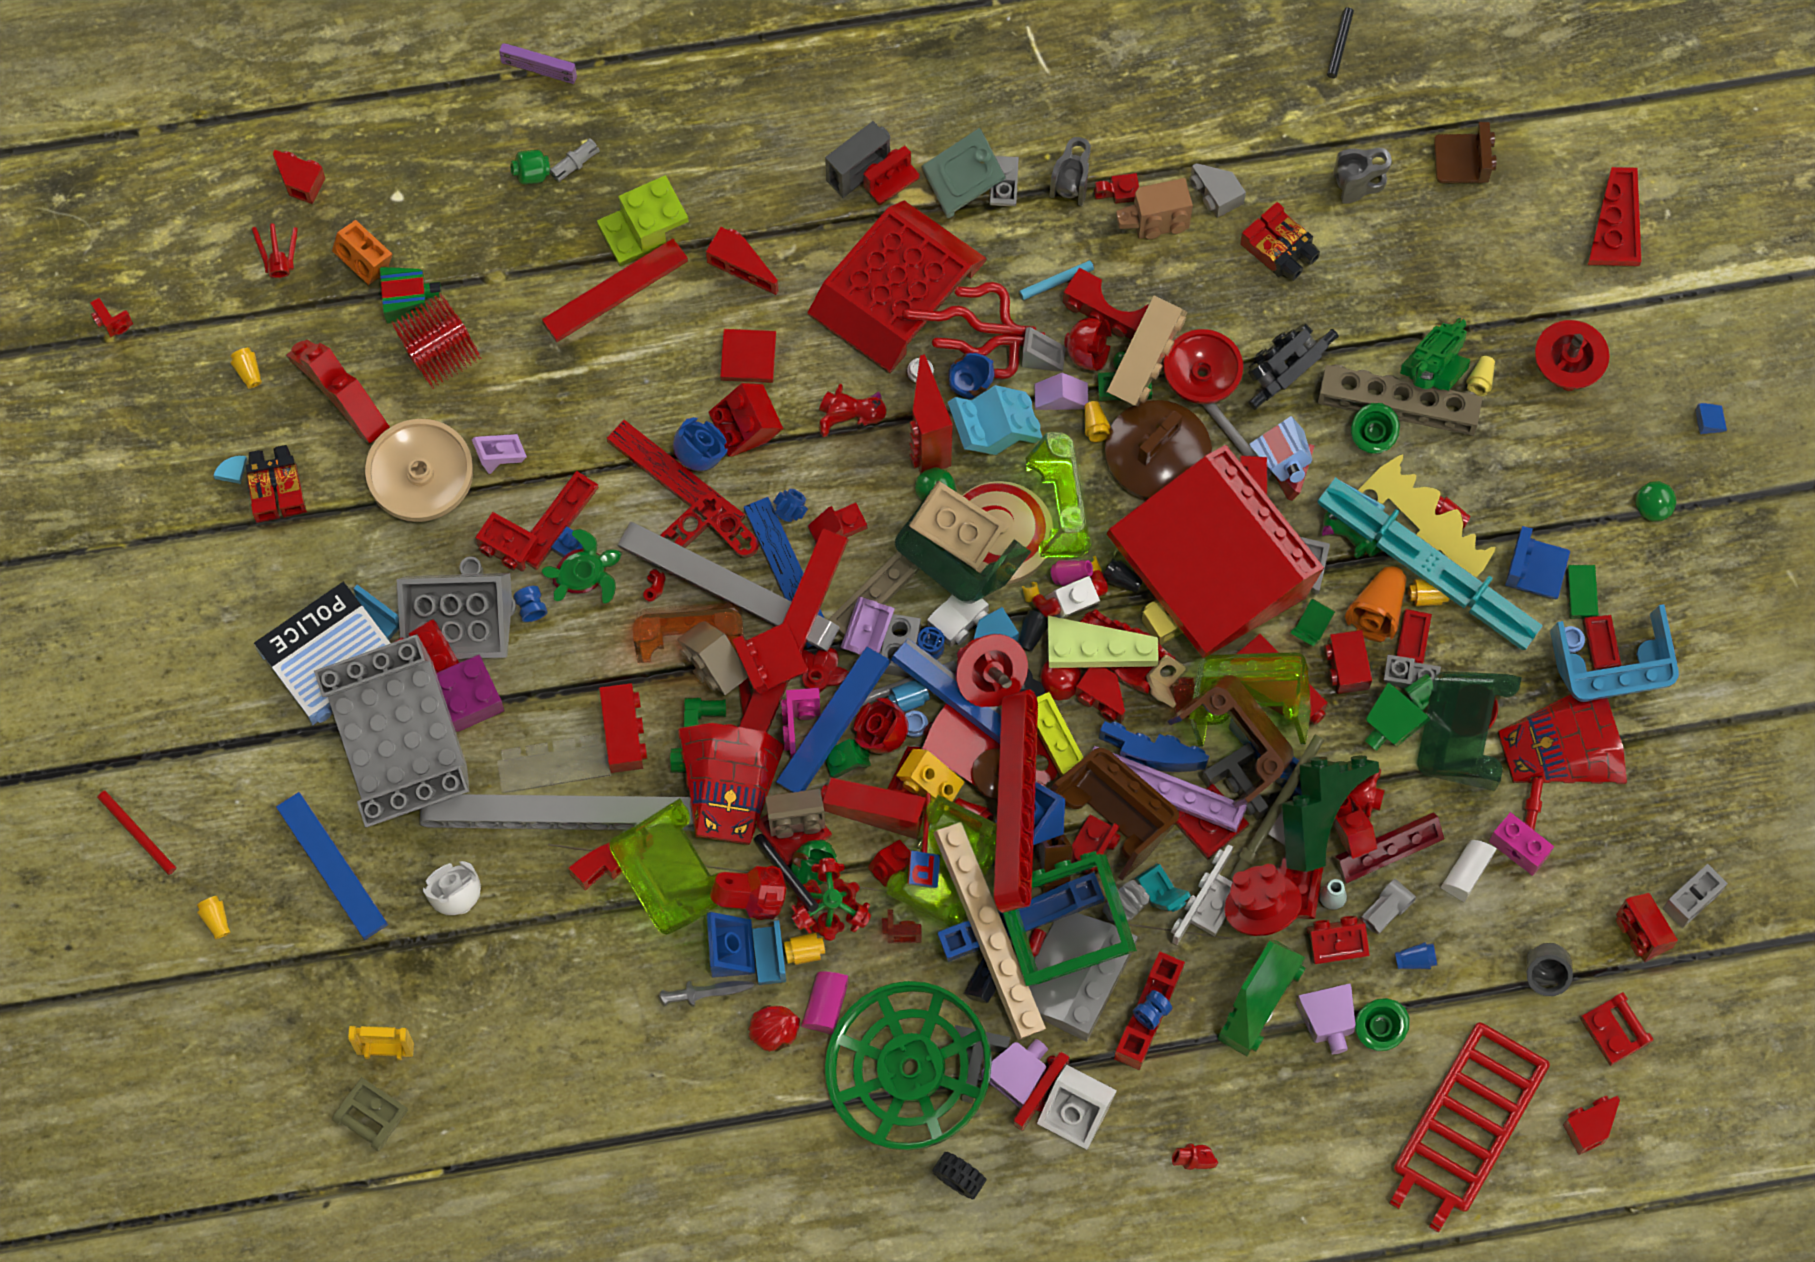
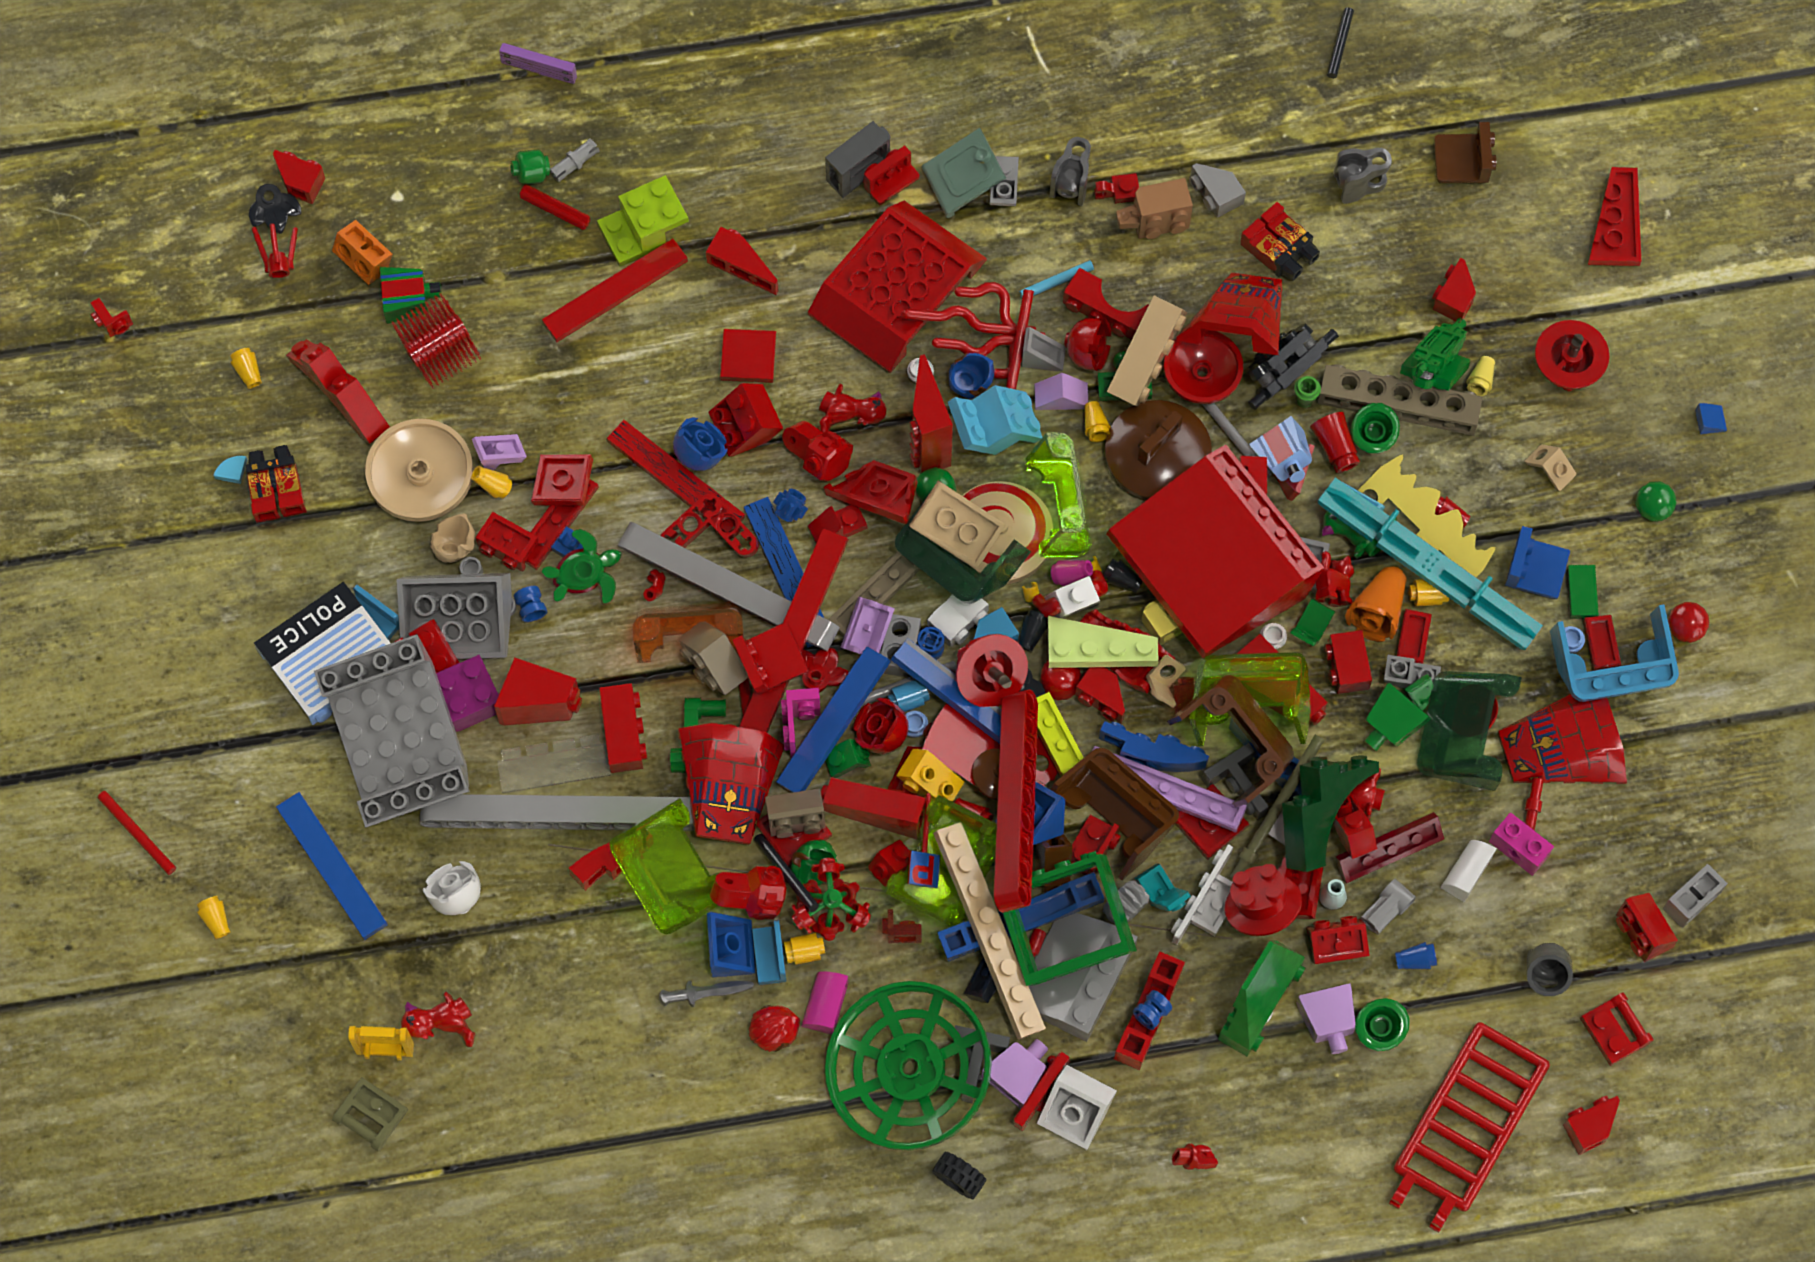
(274, 210): none -> black plate
(446, 1016): none -> red animal
(453, 539): none -> tan hair
(493, 482): none -> yellow cone
(536, 695): none -> red slope
(555, 207): none -> red axle
(562, 479): none -> red tile
(823, 454): none -> red piece
(878, 490): none -> red wing
(1019, 339): none -> red bar
(1243, 307): none -> red wedge
(1274, 634): none -> white plate
(1306, 391): none -> bright green cone
(1335, 581): none -> red animal
(1336, 441): none -> red plant
(1457, 293): none -> red slope
(1554, 464): none -> tan bracket
(1688, 622): none -> red hair

